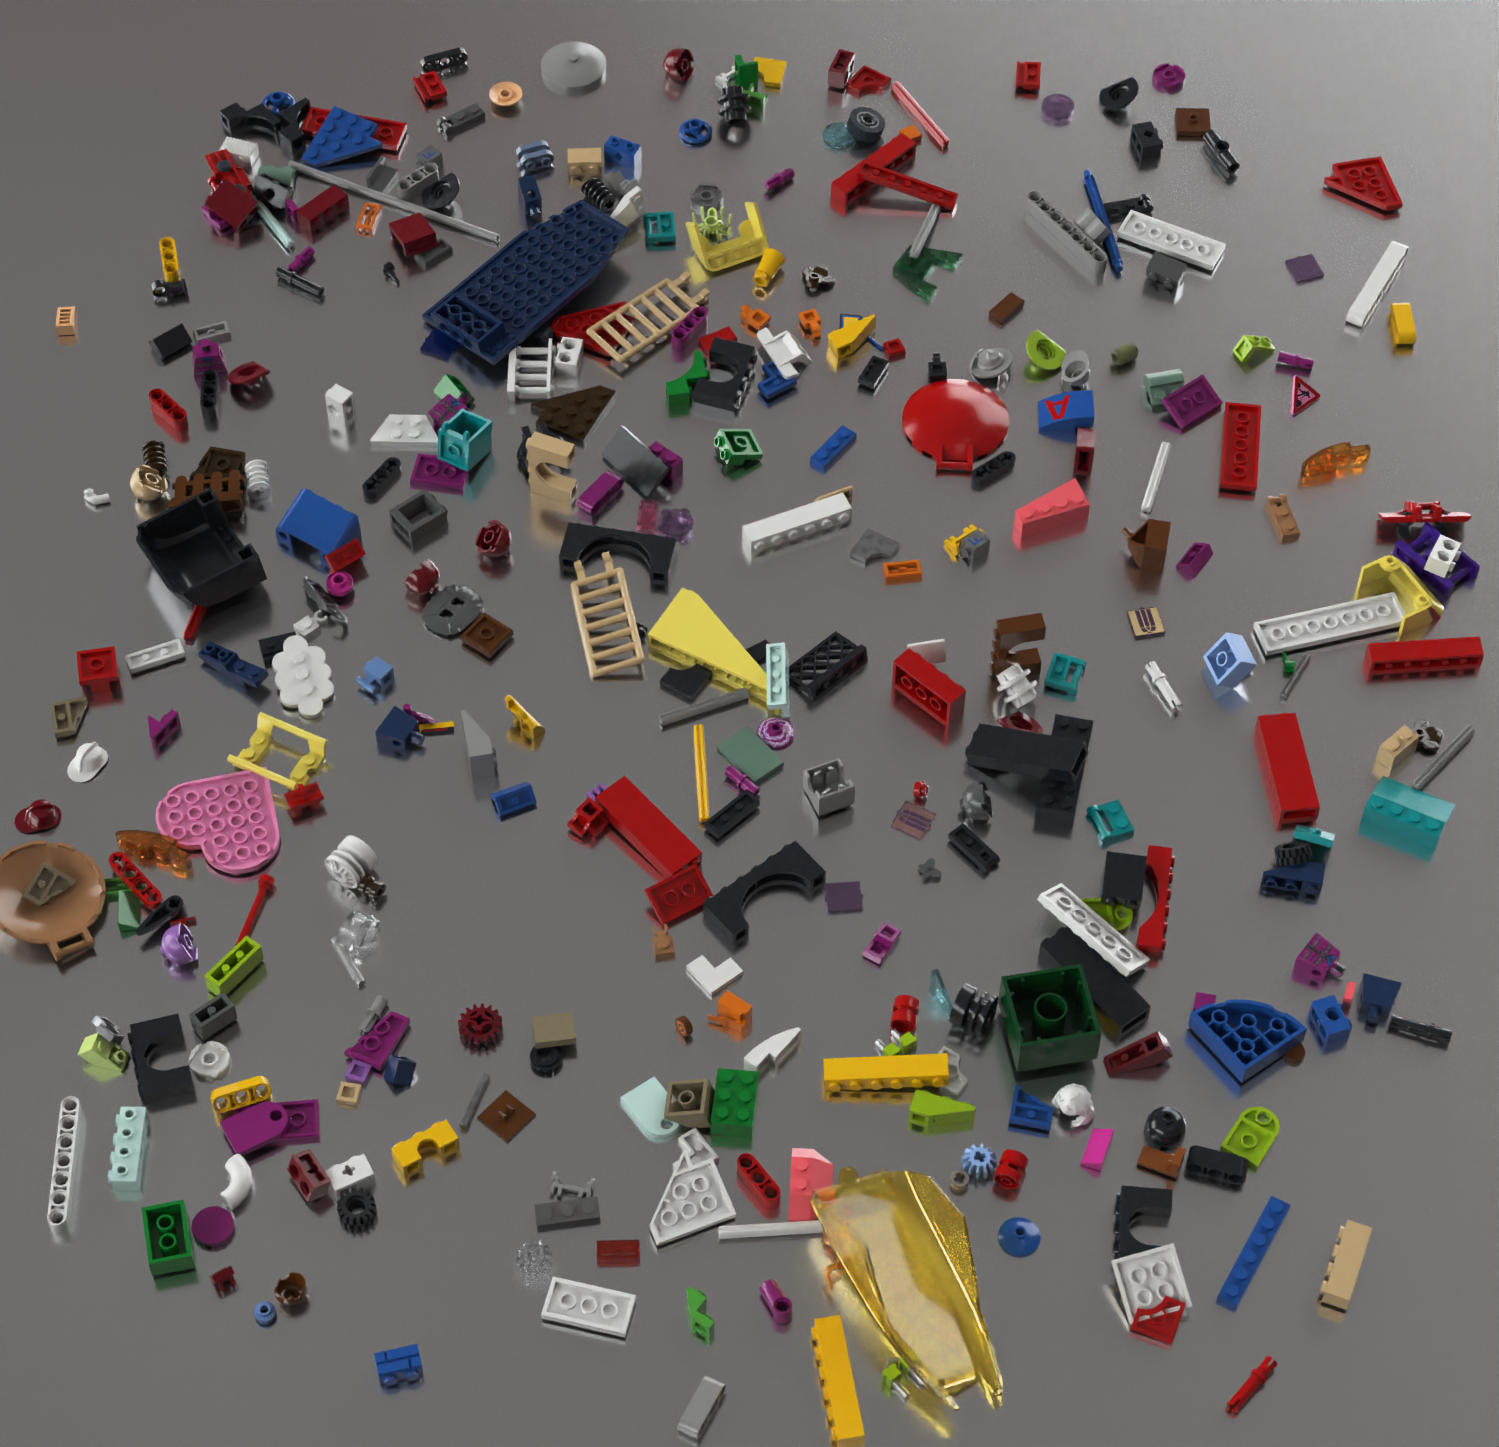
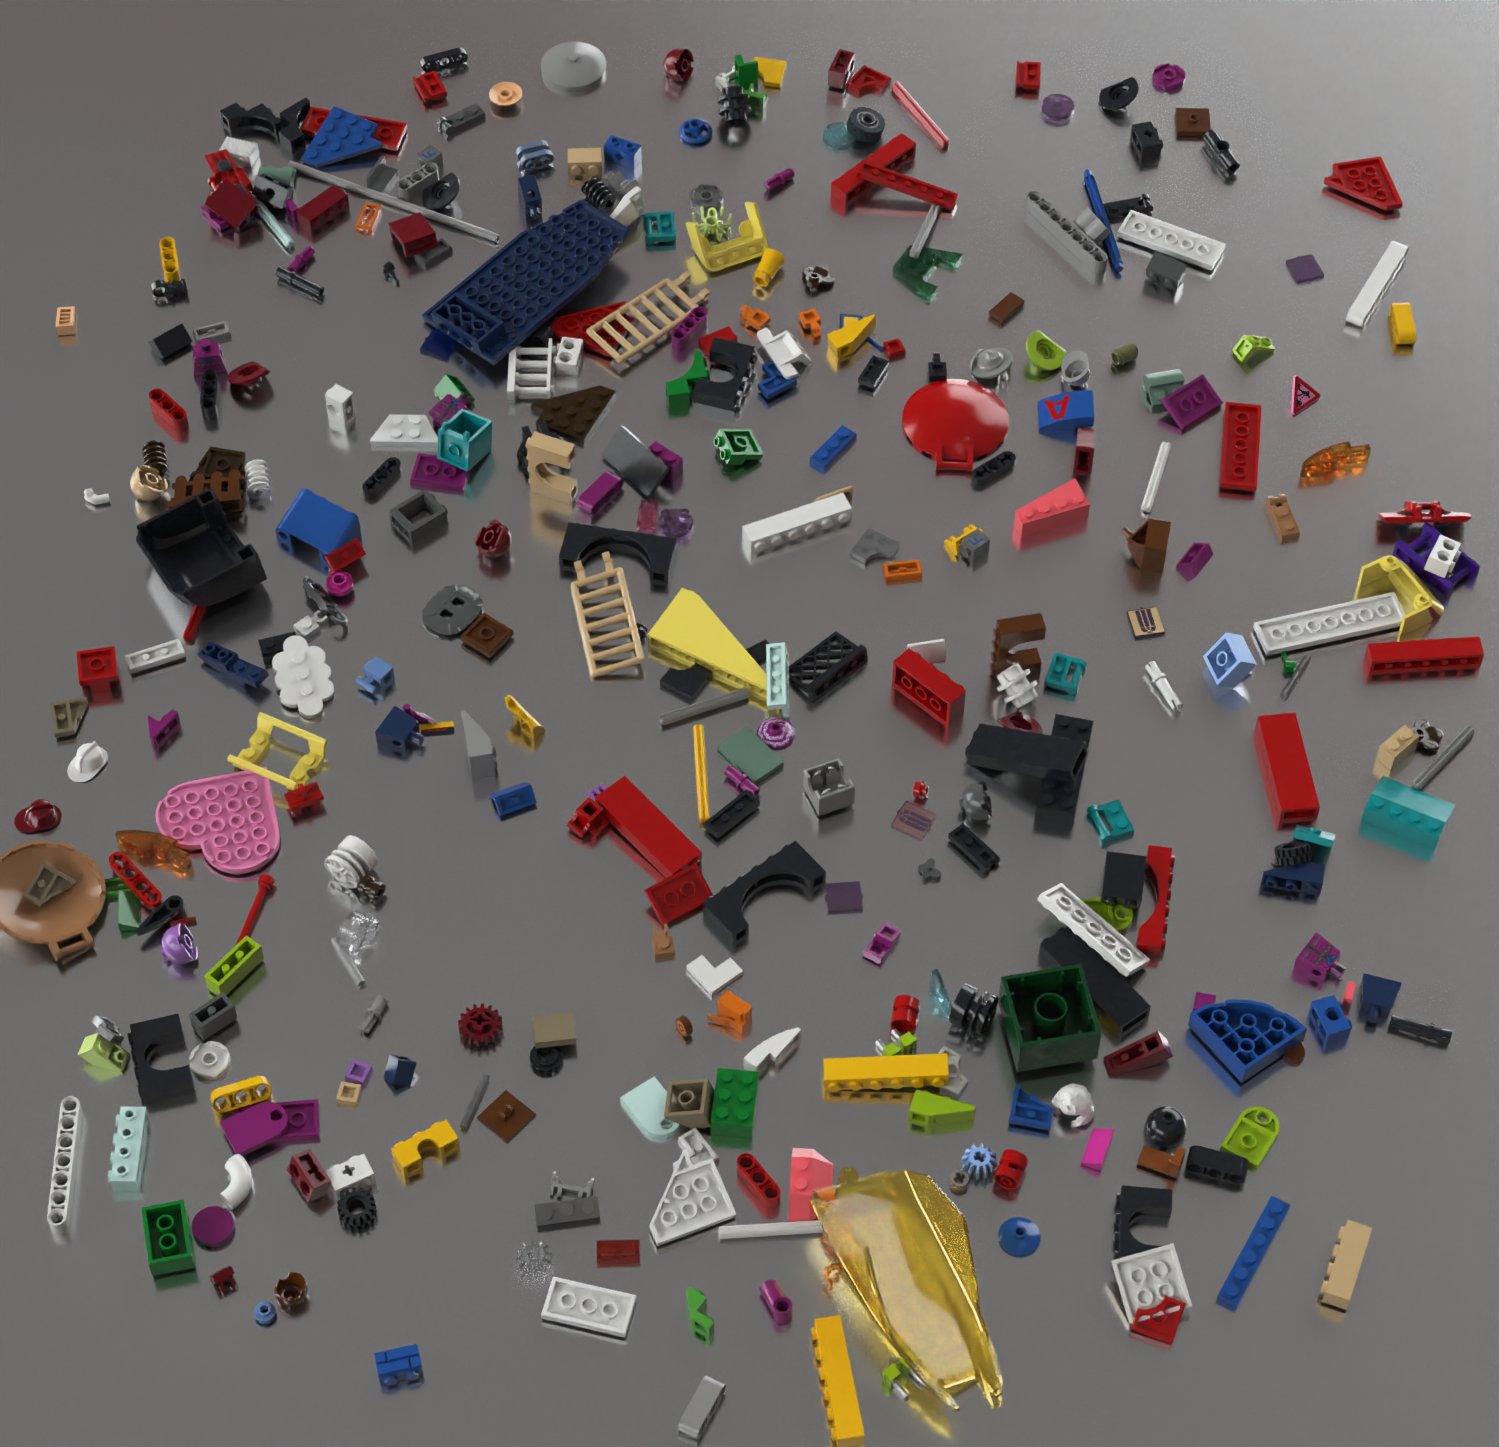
(278, 101): blue piece -> none
(379, 1042): magenta wing -> none
(424, 579): dark red cylinder -> none
(911, 132): orange tile -> none
(1257, 1377): red pin -> none
(1295, 360): magenta pin -> none

